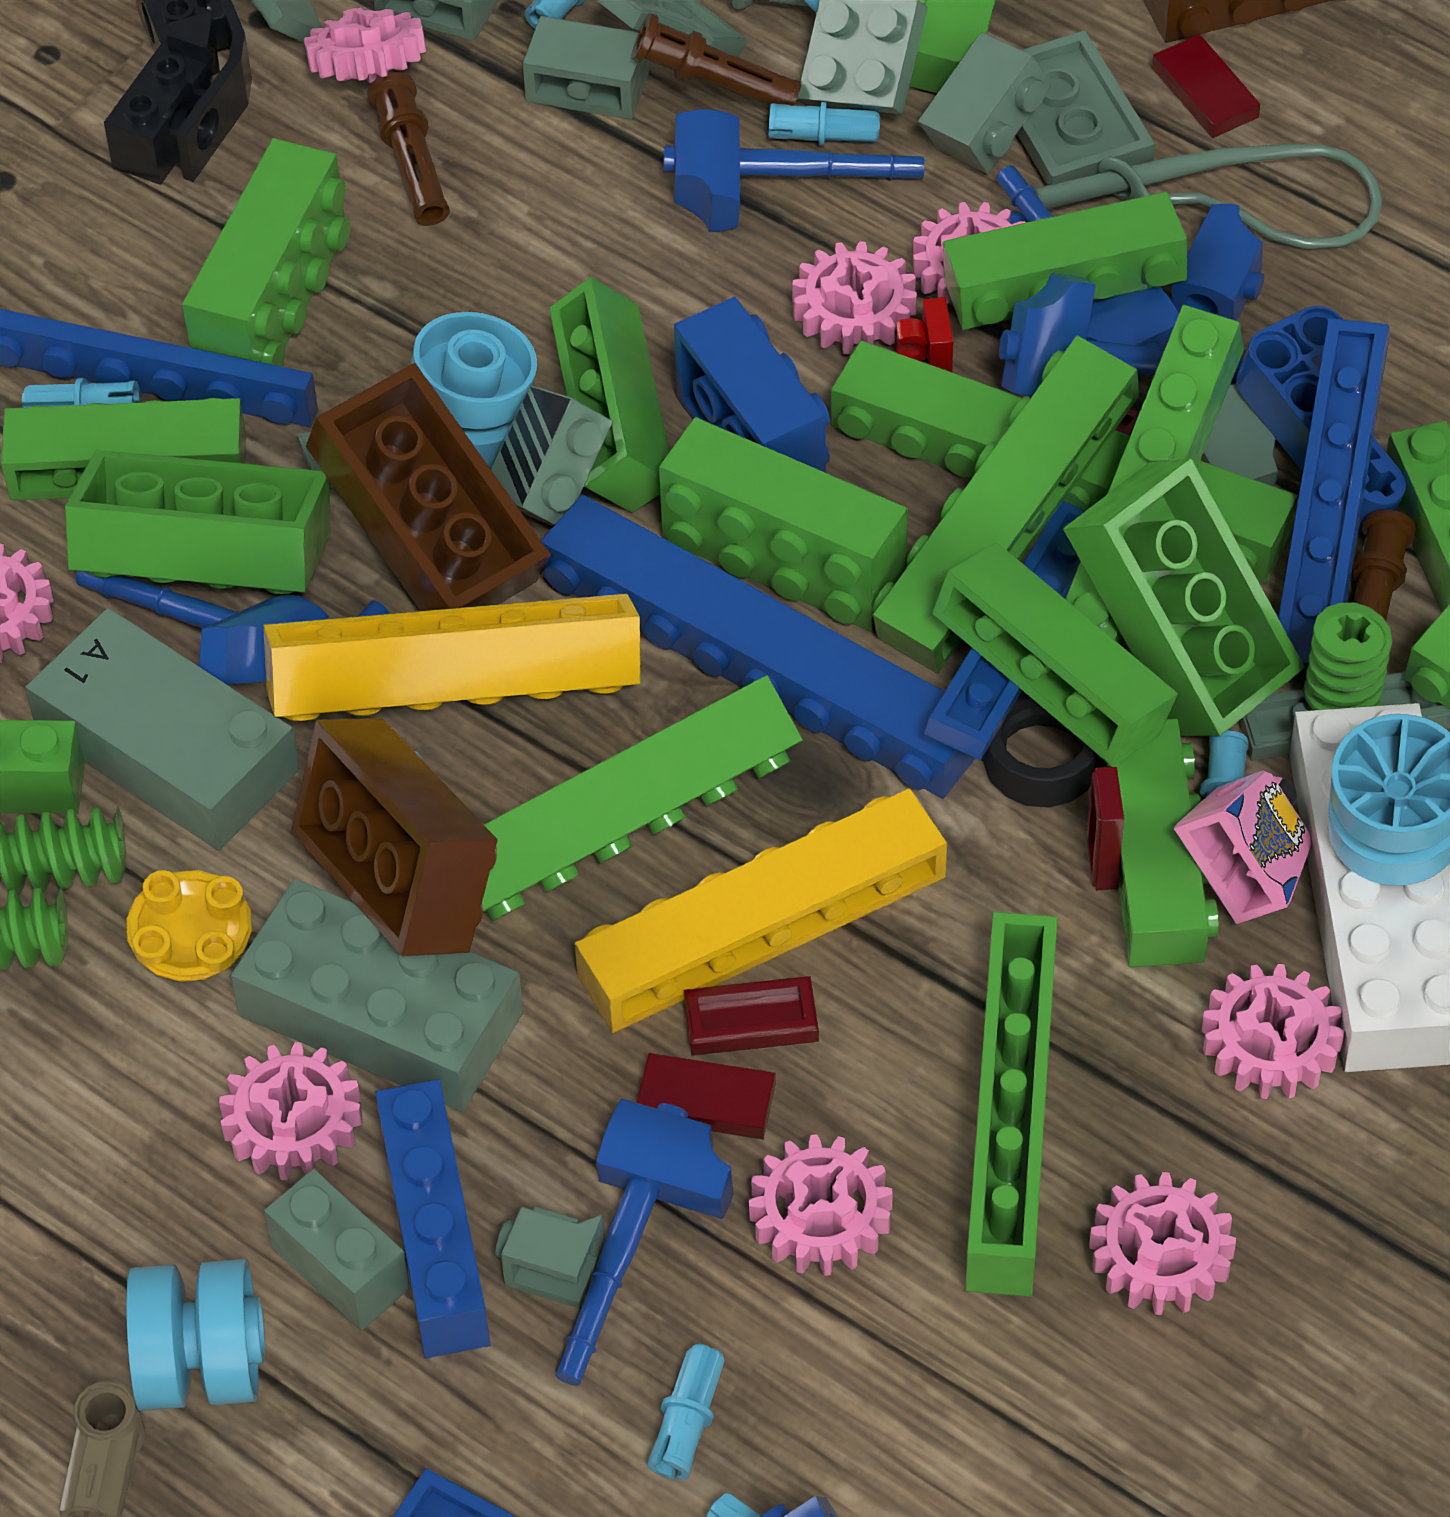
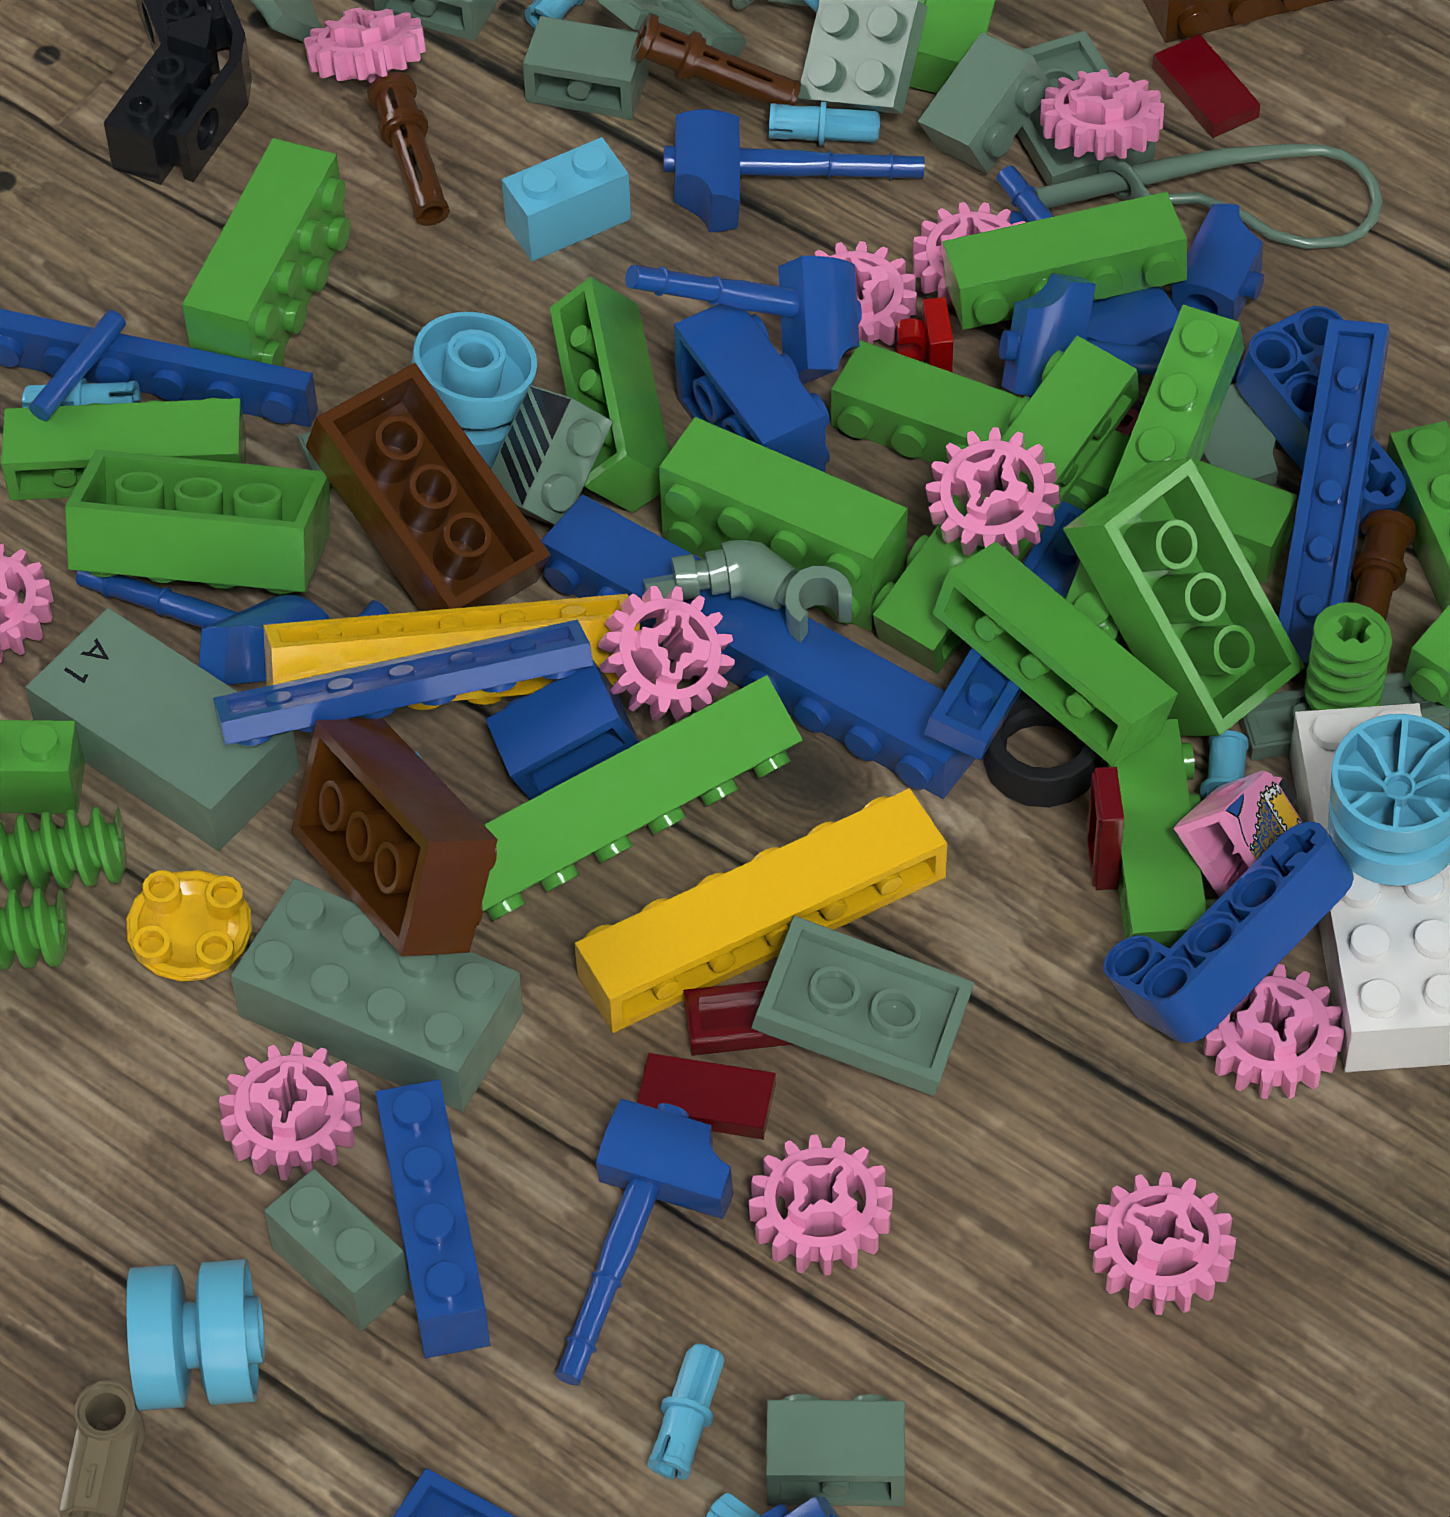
(77, 365): none -> blue piece
(419, 678): none -> blue plate
(550, 1254): sand green window -> none
(561, 730): none -> blue brick
(566, 199): none -> medium azure brick
(645, 666): none -> bright pink gear
(763, 576): none -> sand green piece
(812, 298): none -> blue piece
(836, 1451): none -> sand green brick
(863, 1005): none -> sand green plate
(982, 472): none -> bright pink gear
(1011, 1105): bright green brick -> none
(1101, 114): none -> bright pink gear
(1236, 940): none -> blue beam

